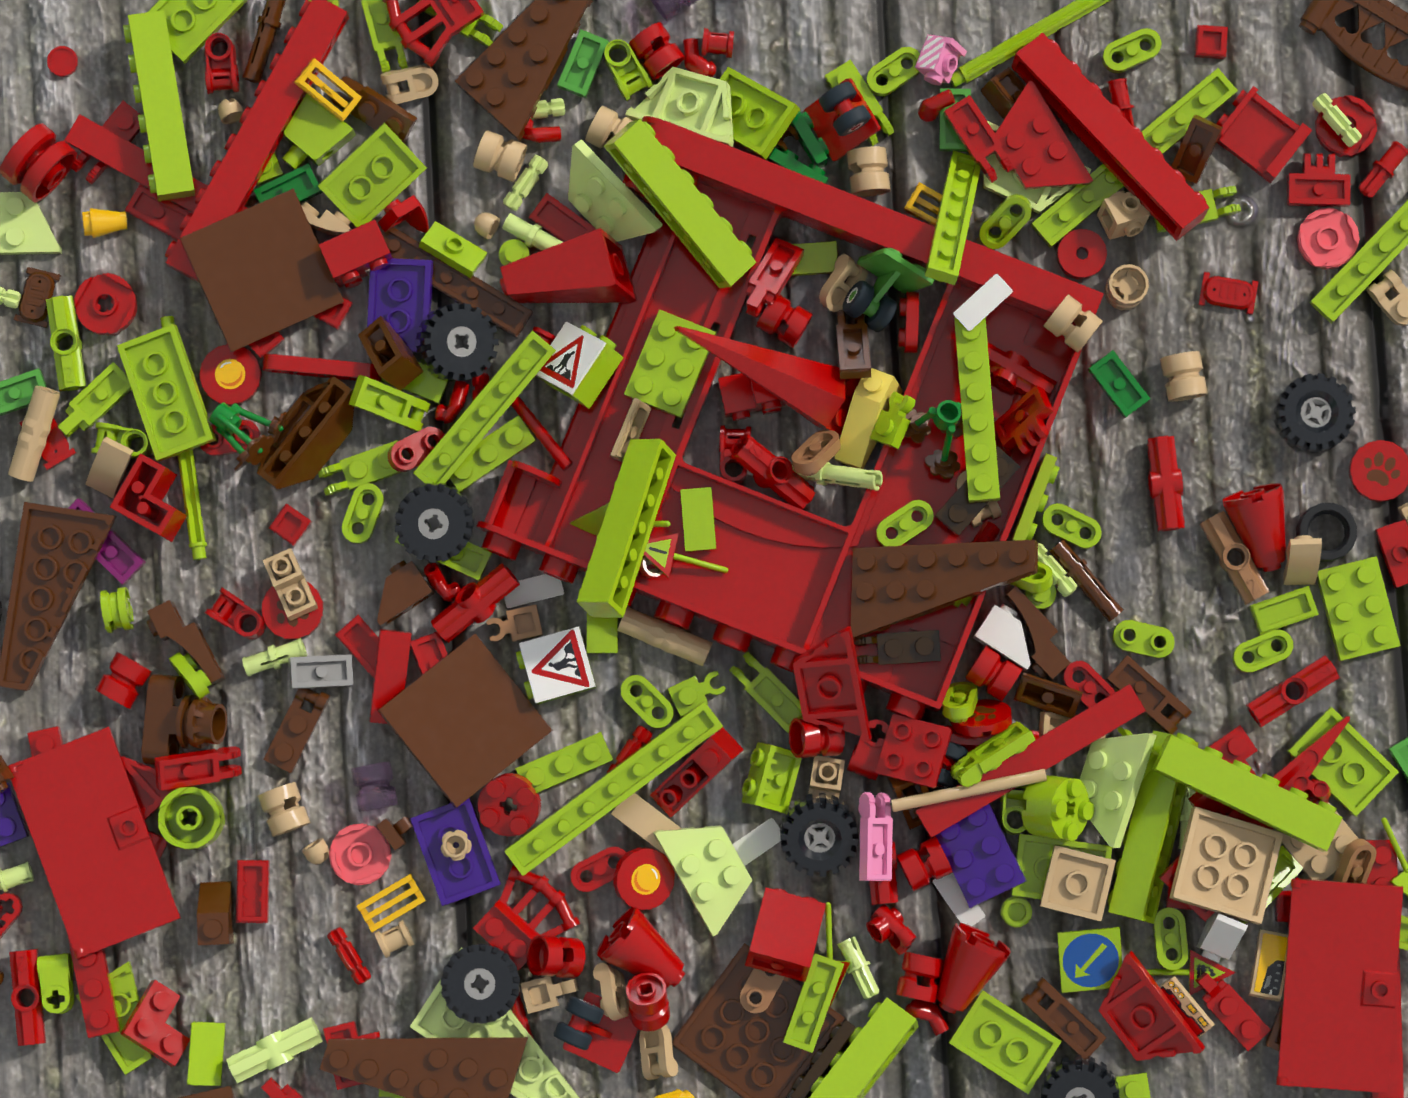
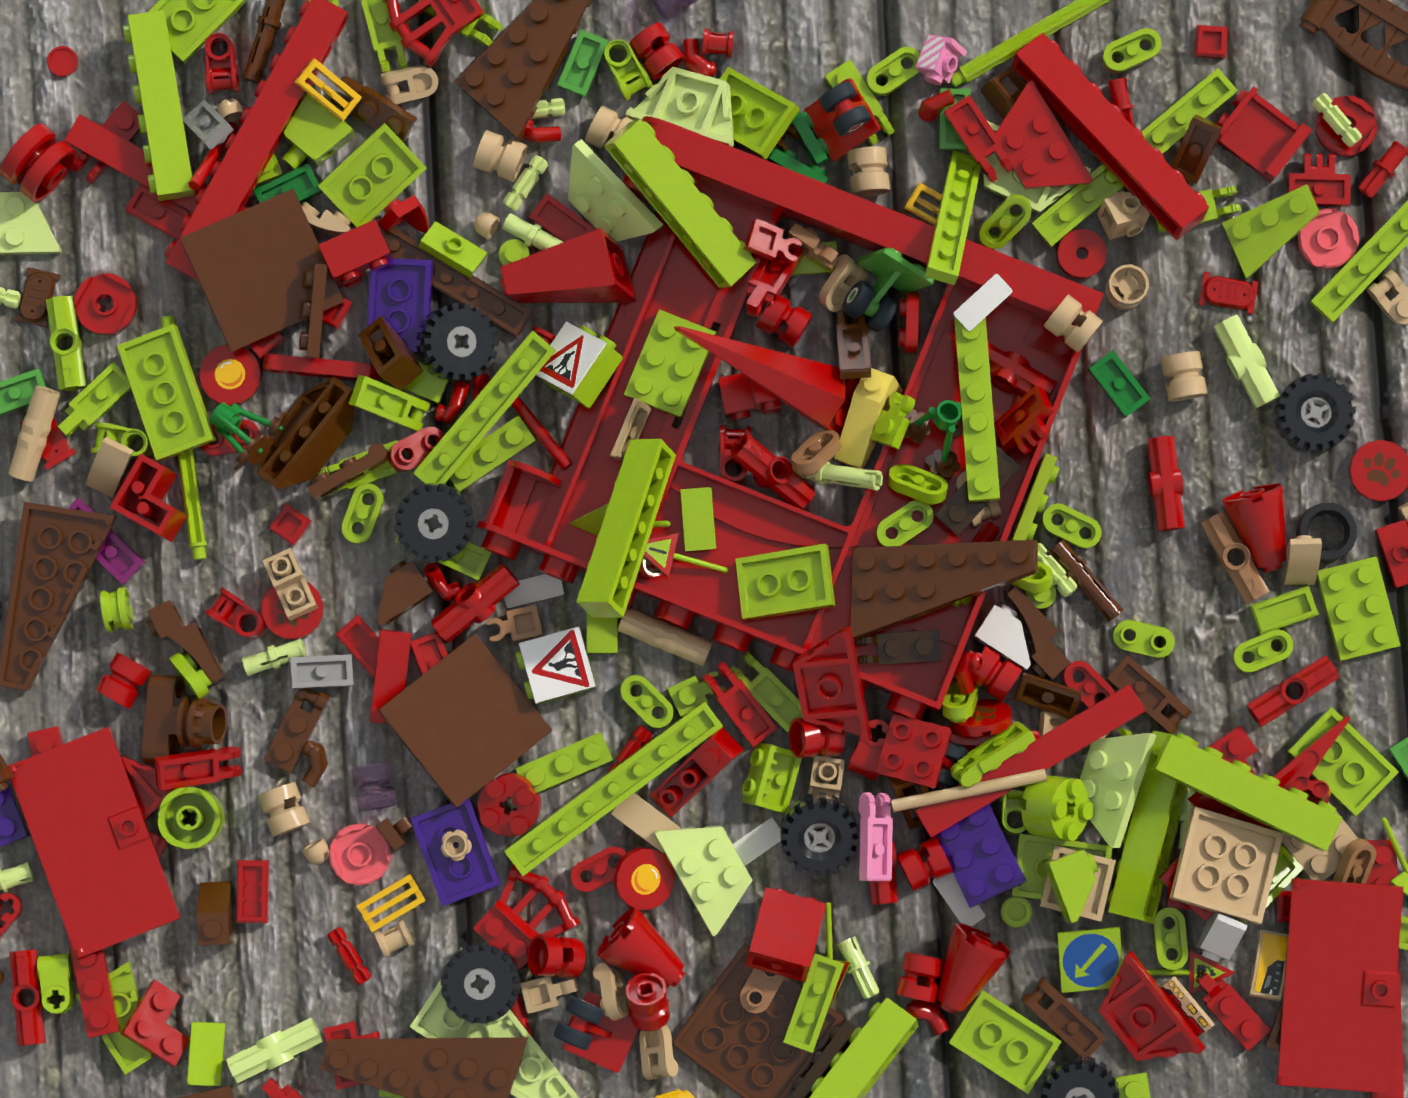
(103, 222): yellow cone -> none
(208, 124): none -> light grey plate
(209, 161): none -> red bar
(313, 310): none -> reddish brown plate
(317, 760): none -> reddish brown arm
(349, 471): none -> reddish brown plate
(741, 707): none -> red hinge
(767, 242): none -> plate
(785, 582): none -> lime plate
(812, 246): none -> medium nougat plate
(889, 925): red plate -> none
(918, 483): none -> lime plate
(963, 671): none -> red arm
(1072, 881): none -> lime slope
(1246, 361): none -> yellowish green piece
(1268, 227): none -> lime wing

